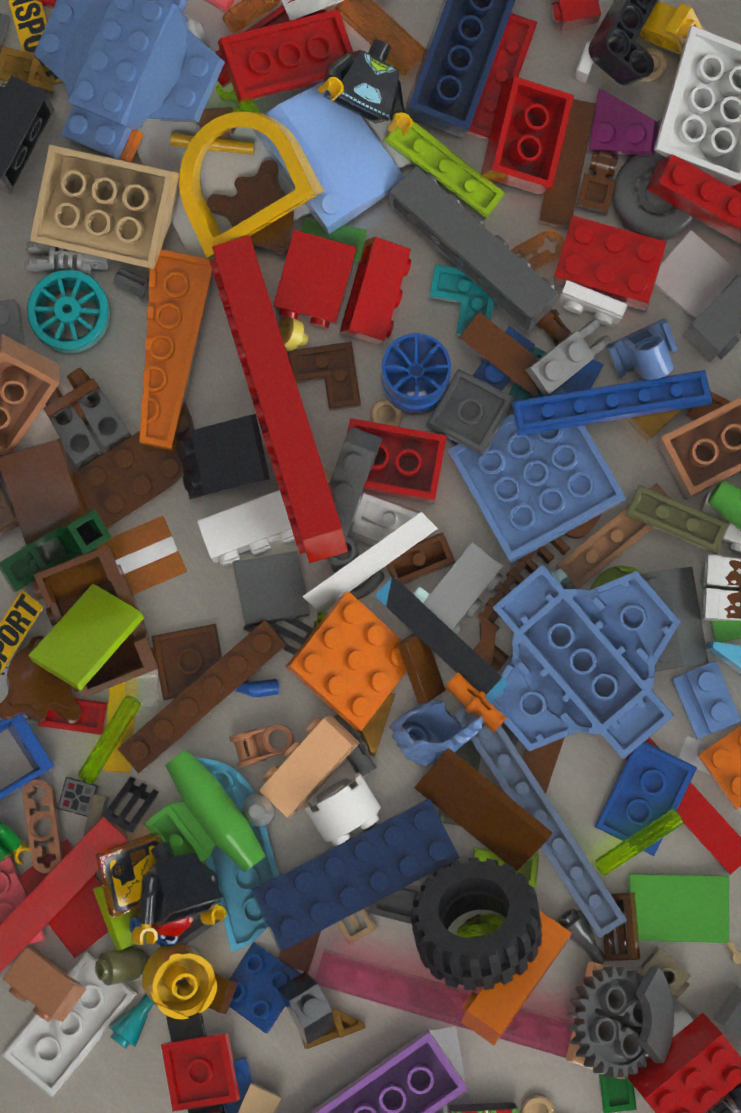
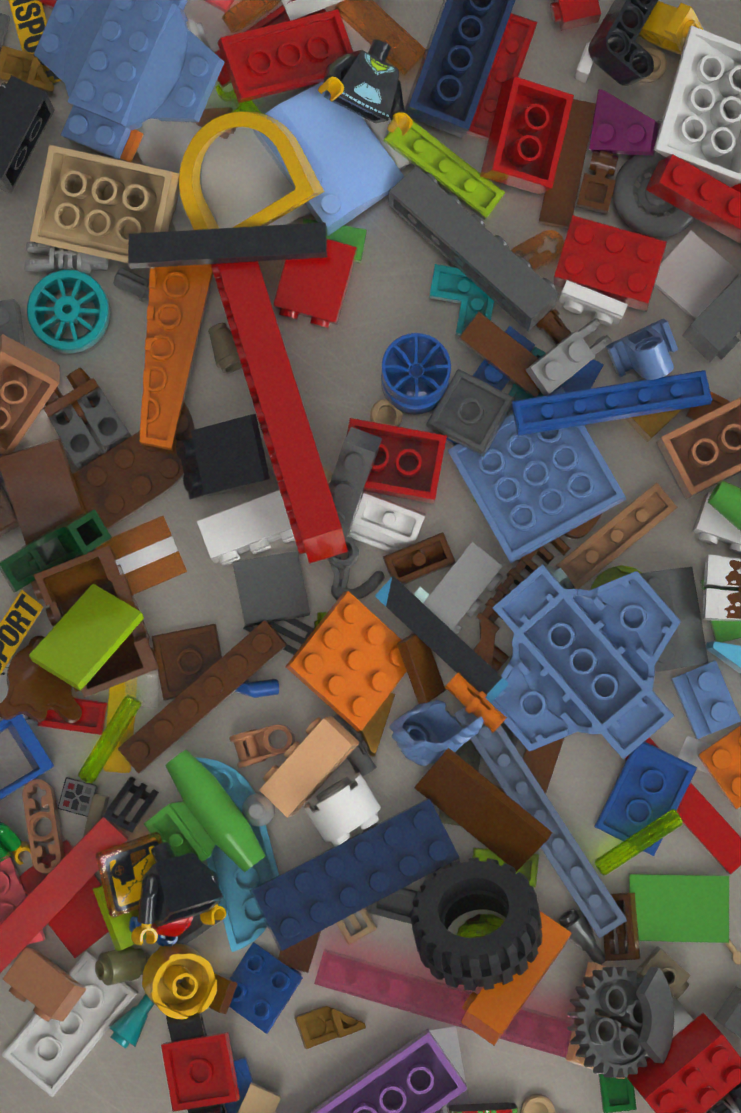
(218, 144): yellow piece -> none
(224, 348): none -> dark tan cone
(227, 245): none -> black tile
(252, 196): reddish brown tile -> none
(292, 333): light yellow tile -> none
(307, 1007): black slope -> none
(335, 366): reddish brown tile -> none
(370, 561): white sticker -> none
(376, 291): red brick -> none
(677, 519): olive tile -> none

